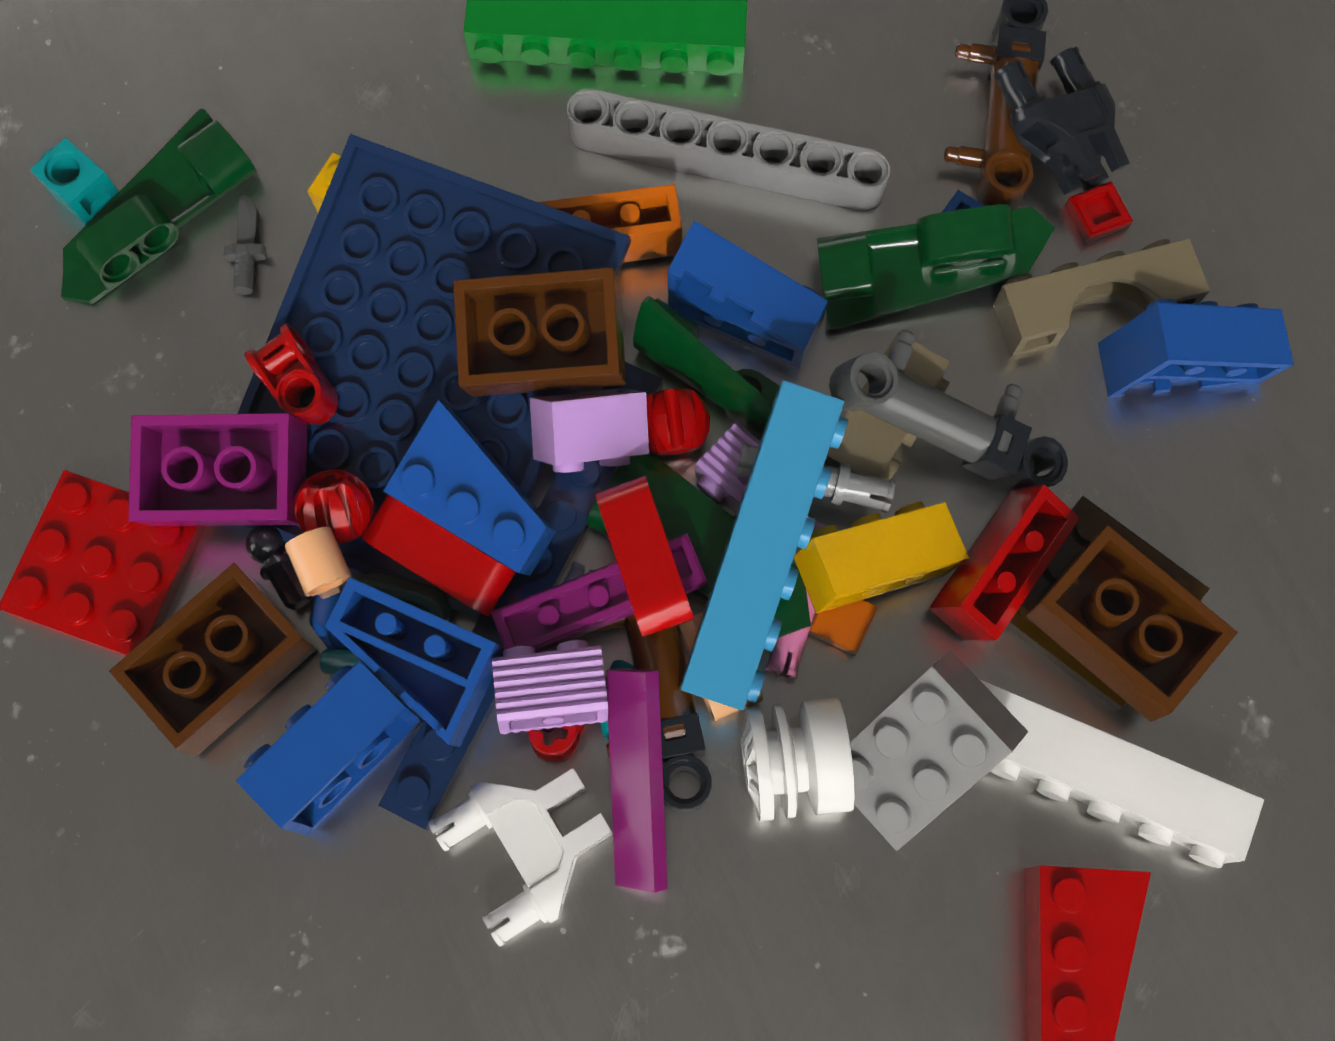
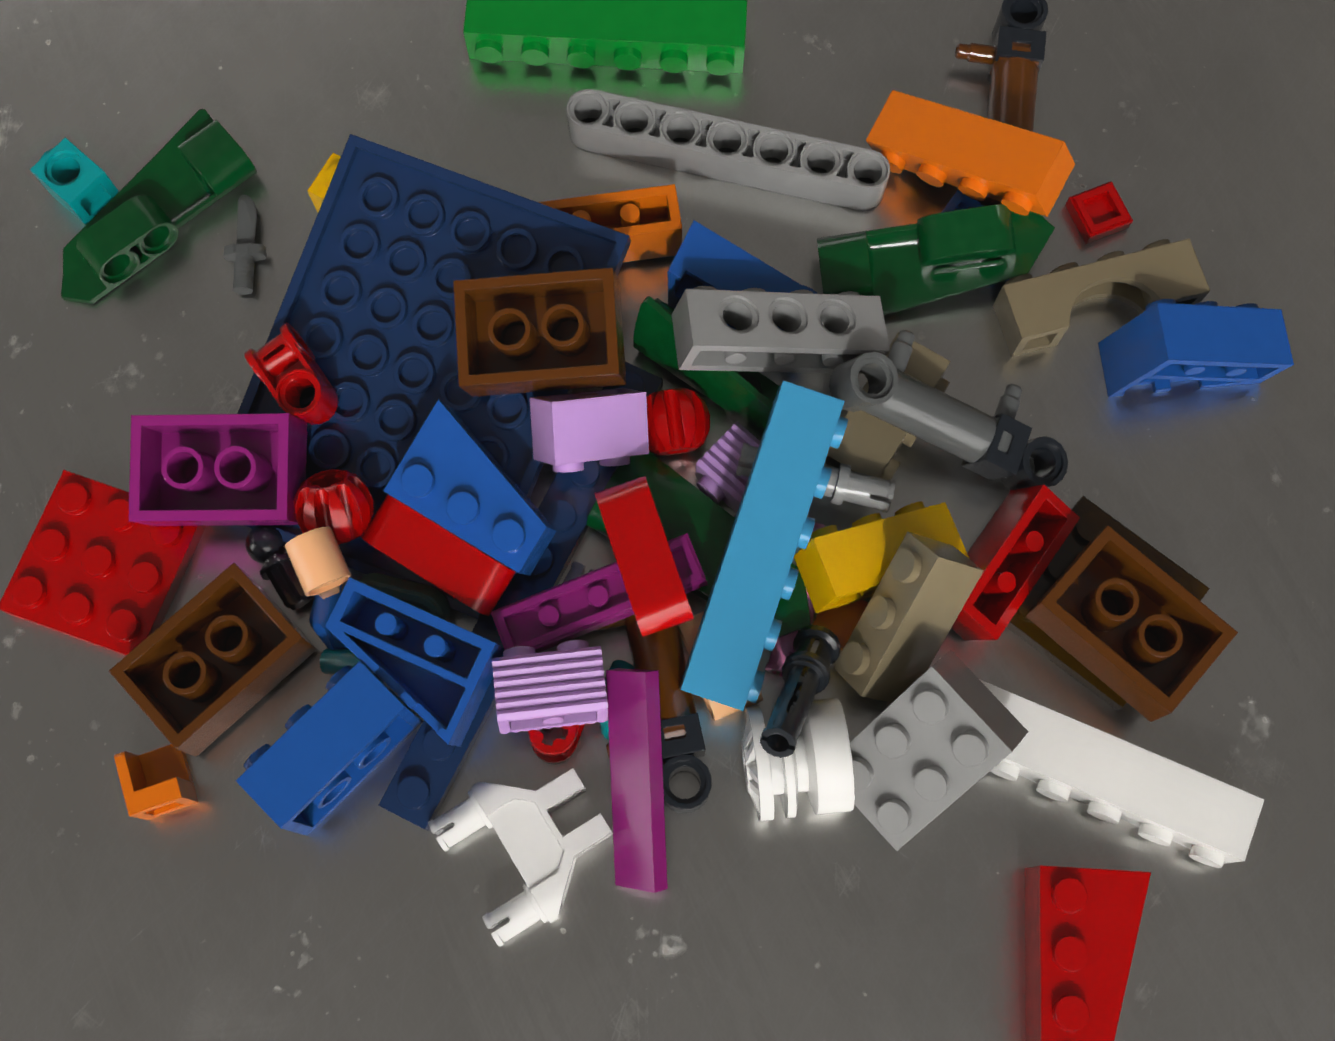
(155, 782): none -> orange panel
(758, 345): none -> light grey brick
(783, 726): none -> black pin
(907, 617): none -> dark tan brick
(972, 153): none -> orange brick
(1065, 128): black connector -> none

